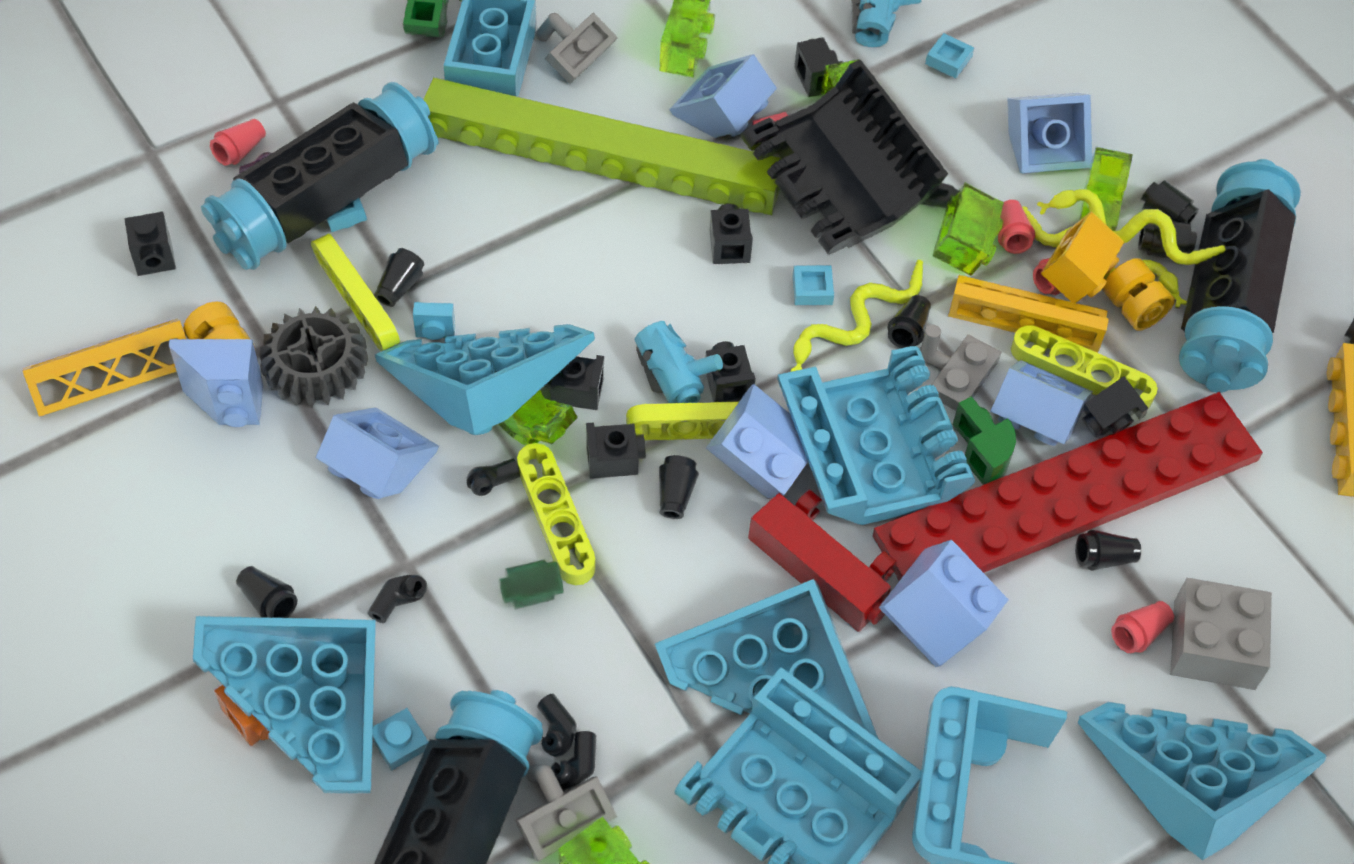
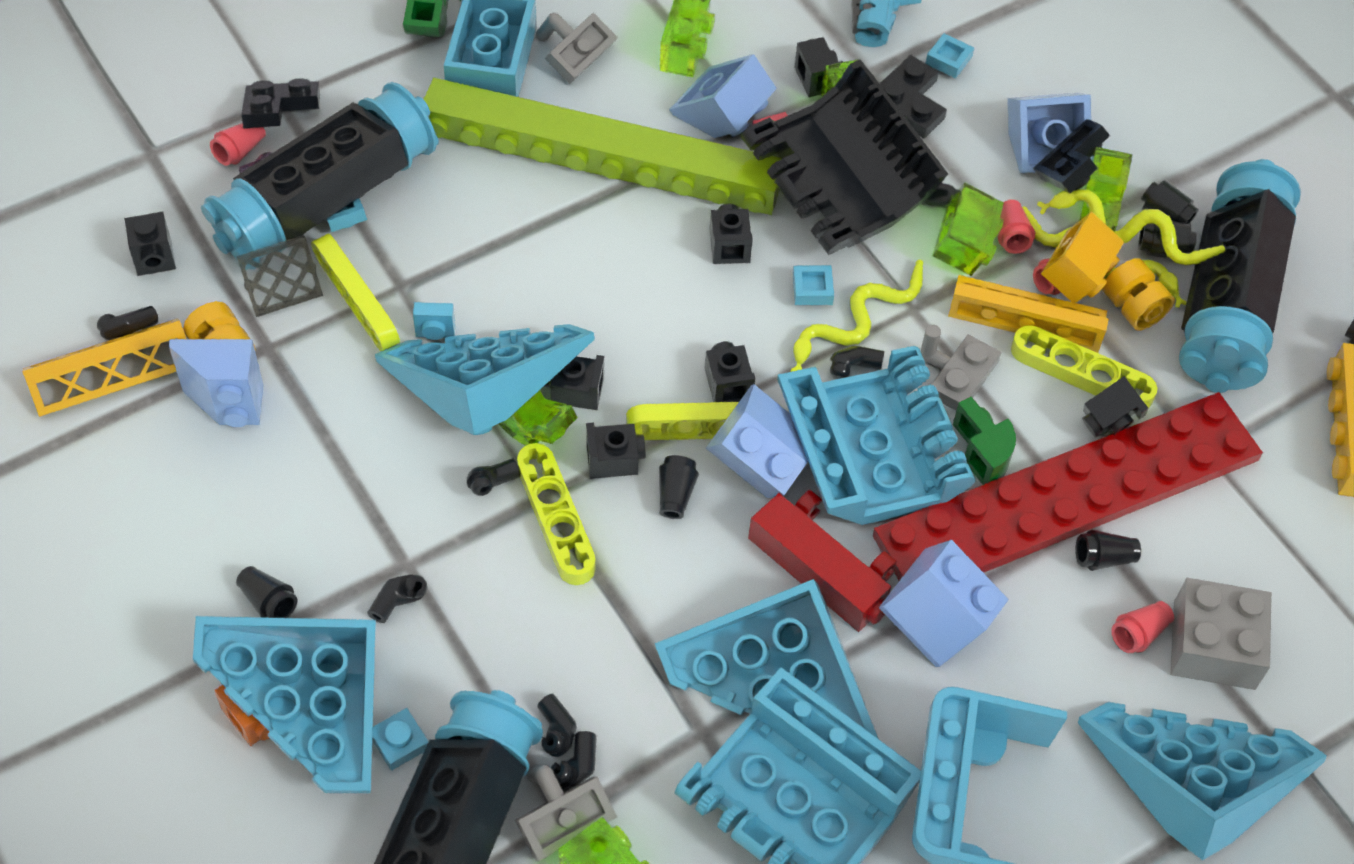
(114, 327): none -> black arm
(266, 101): none -> black plate
(272, 250): none -> clear smoke window
(292, 368): dark grey gear -> none
(374, 451): light blue slope -> none
(399, 275): black cone -> none
(531, 583): clear green brick -> none
(669, 366): medium azure piece -> none
(857, 356): none -> black arm
(906, 89): none -> black plate
(909, 323): black cone -> none
(1040, 402): light blue slope -> none
(1070, 162): none -> black plate

